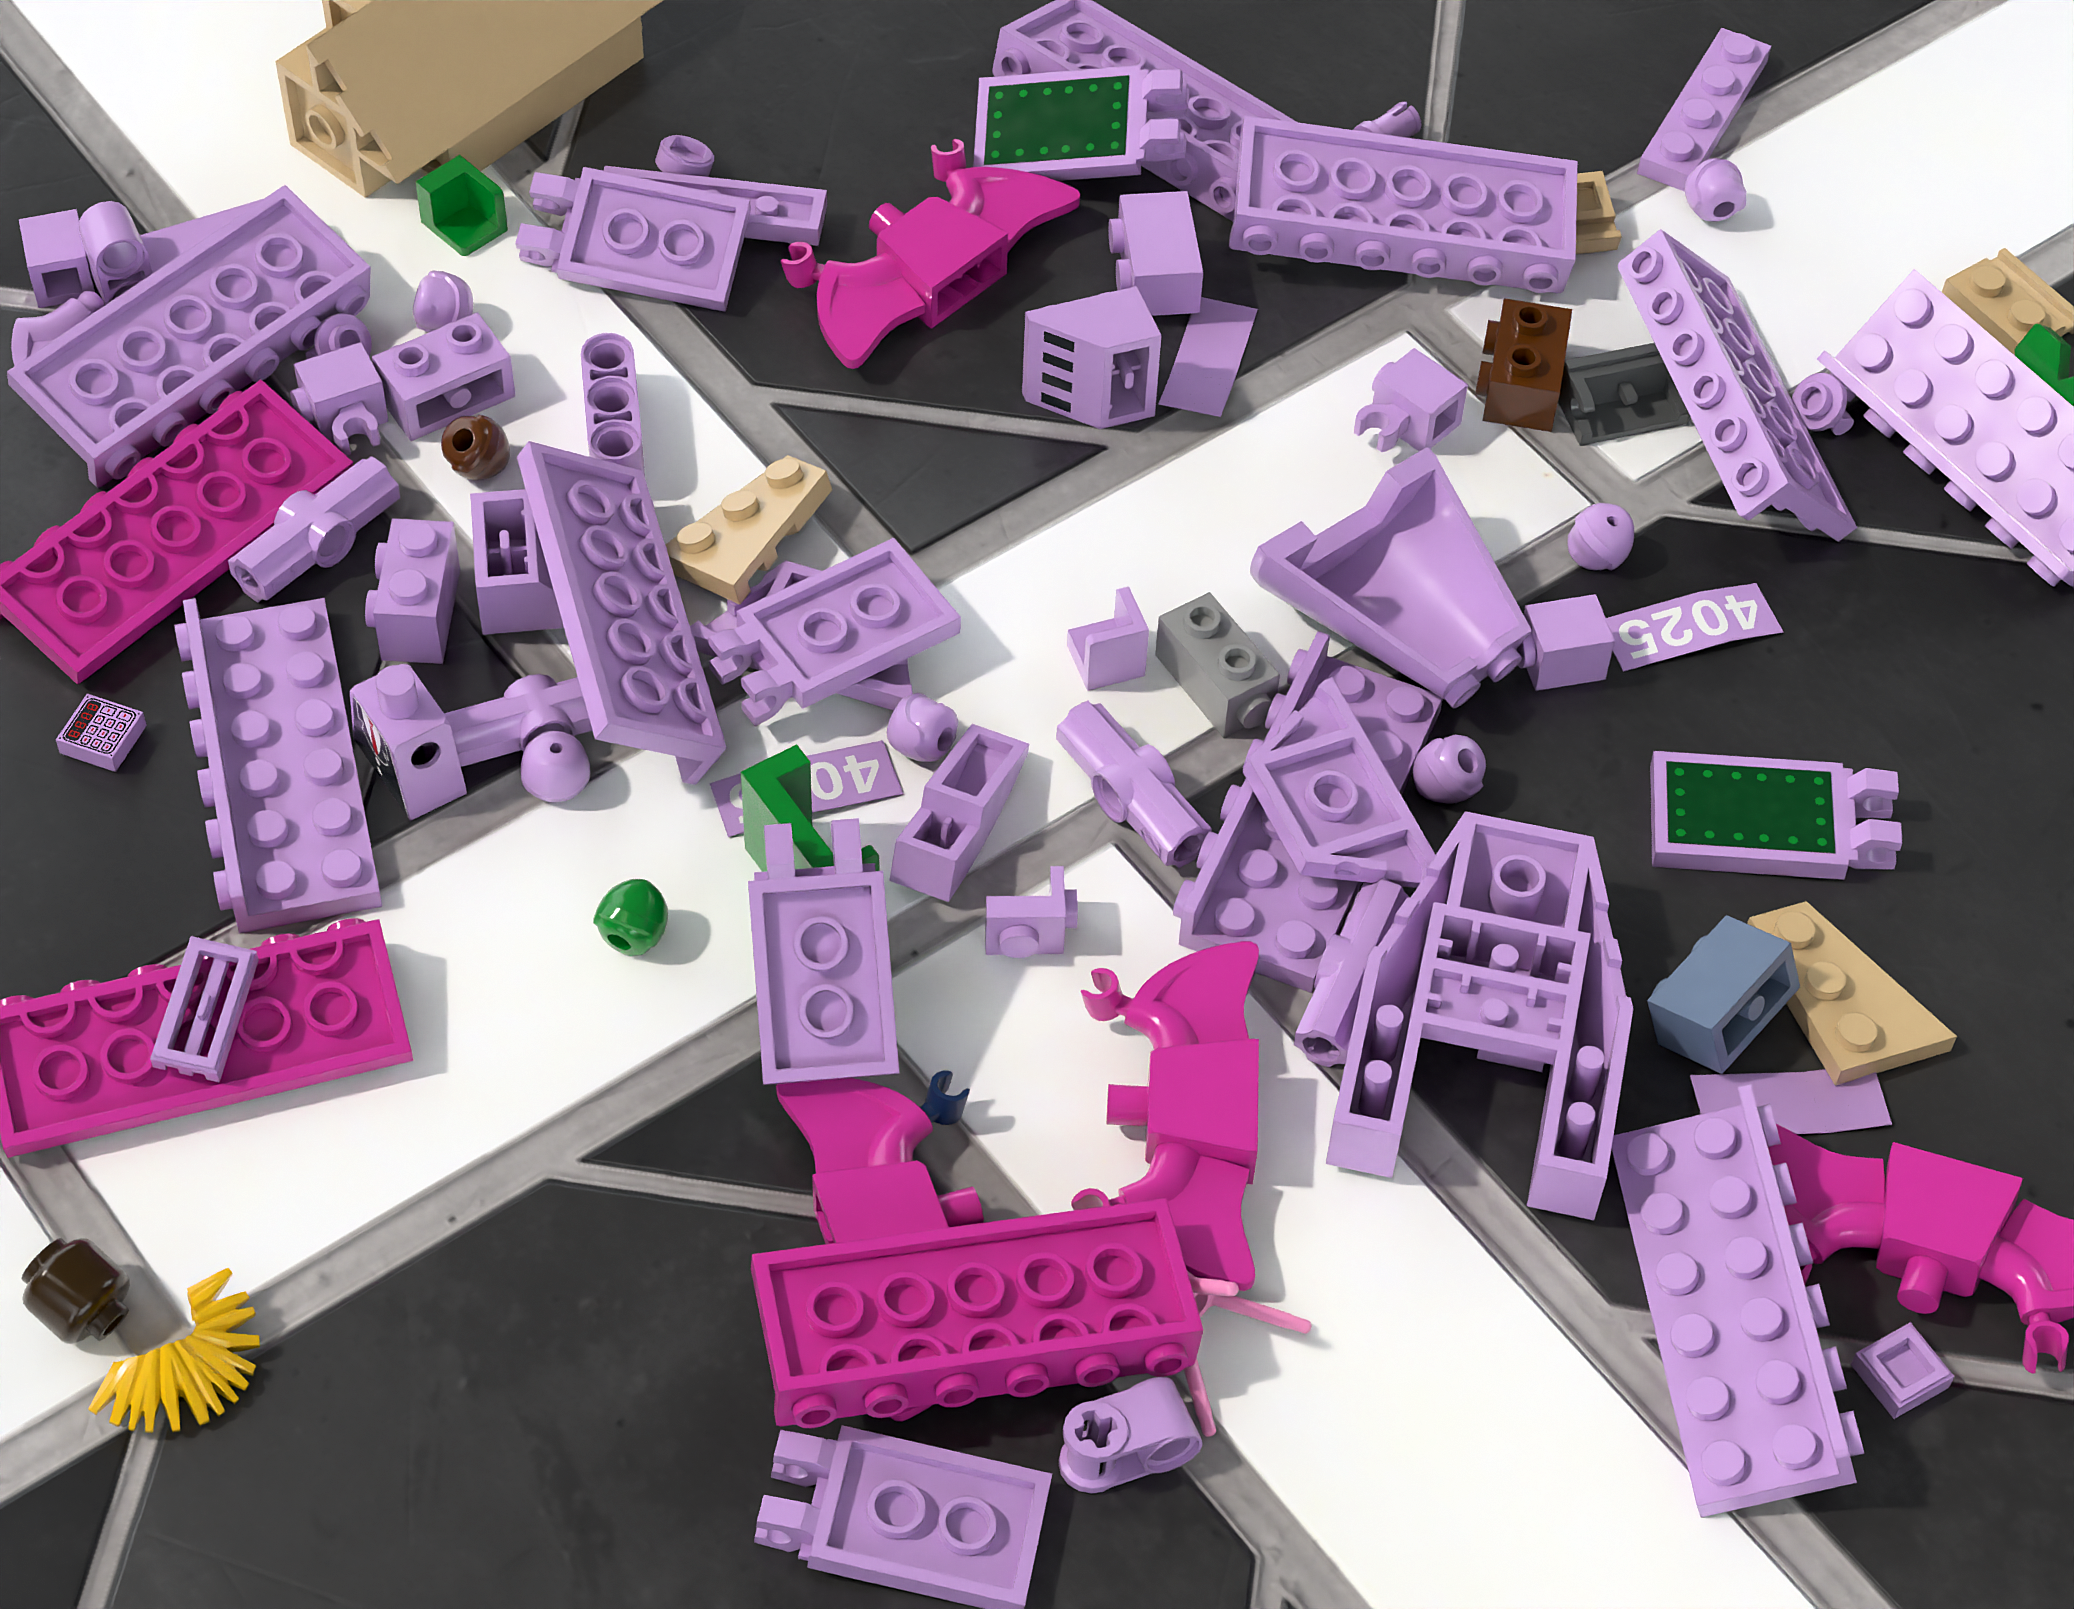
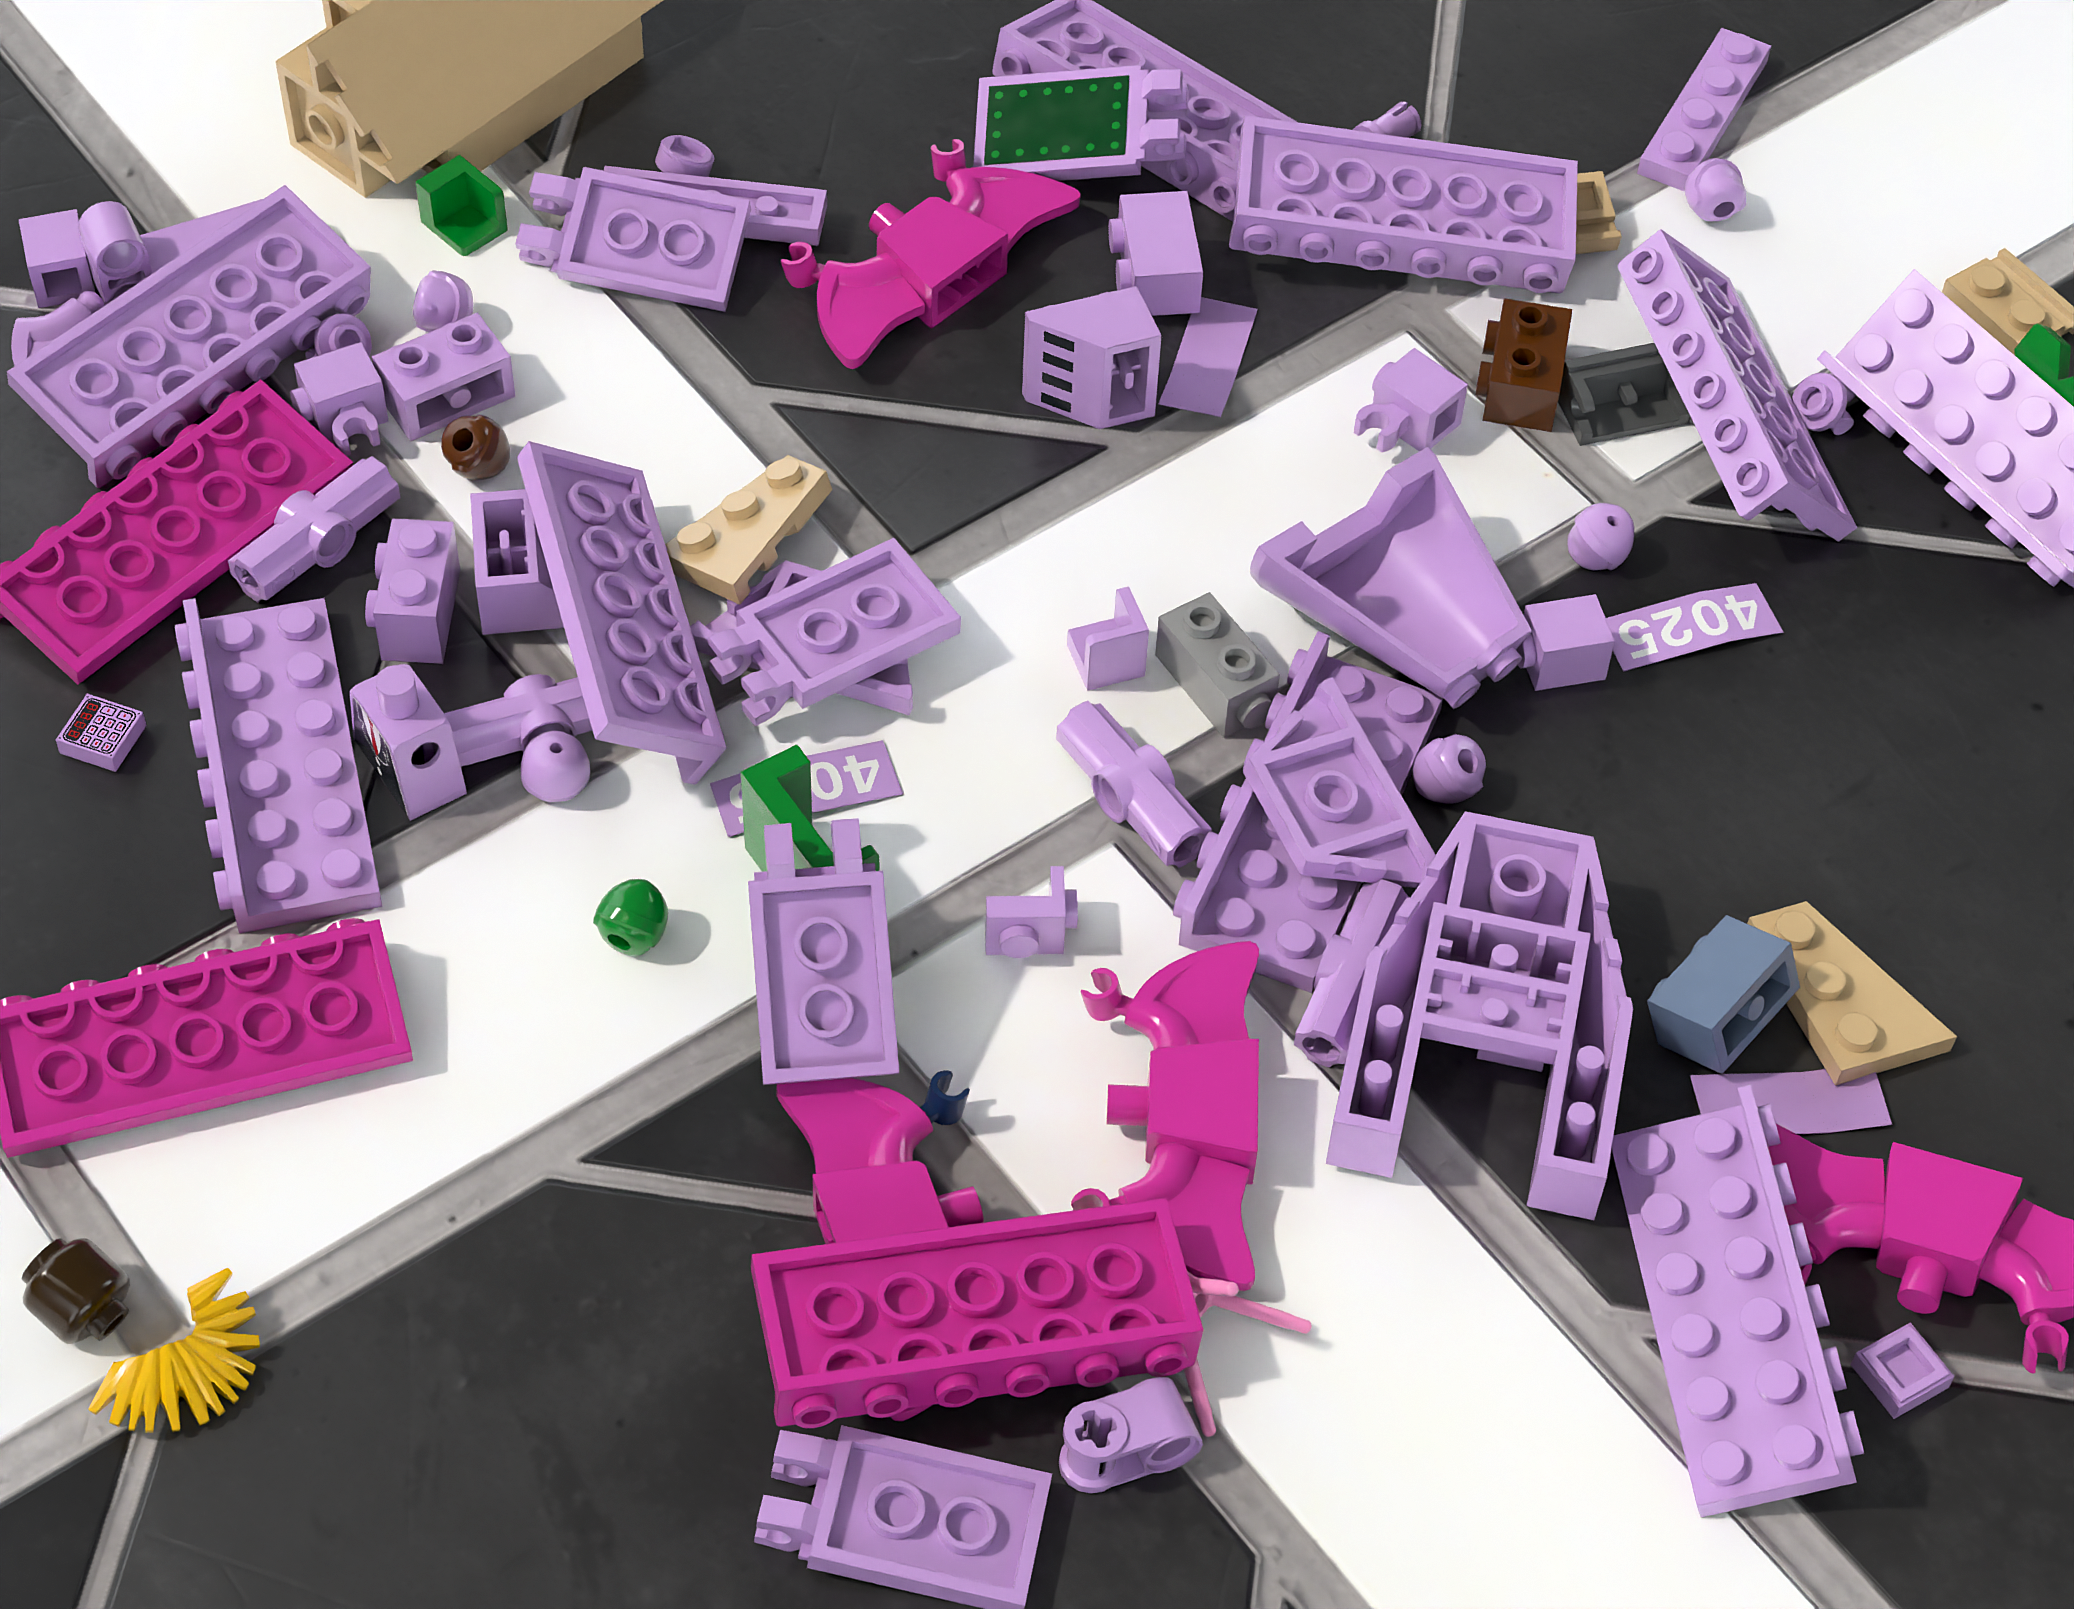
(190, 1060): lavender tile -> none
(612, 400): lavender beam -> none
(922, 728): lavender piece -> none
(957, 812): lavender slope -> none
(1770, 815): tile -> none

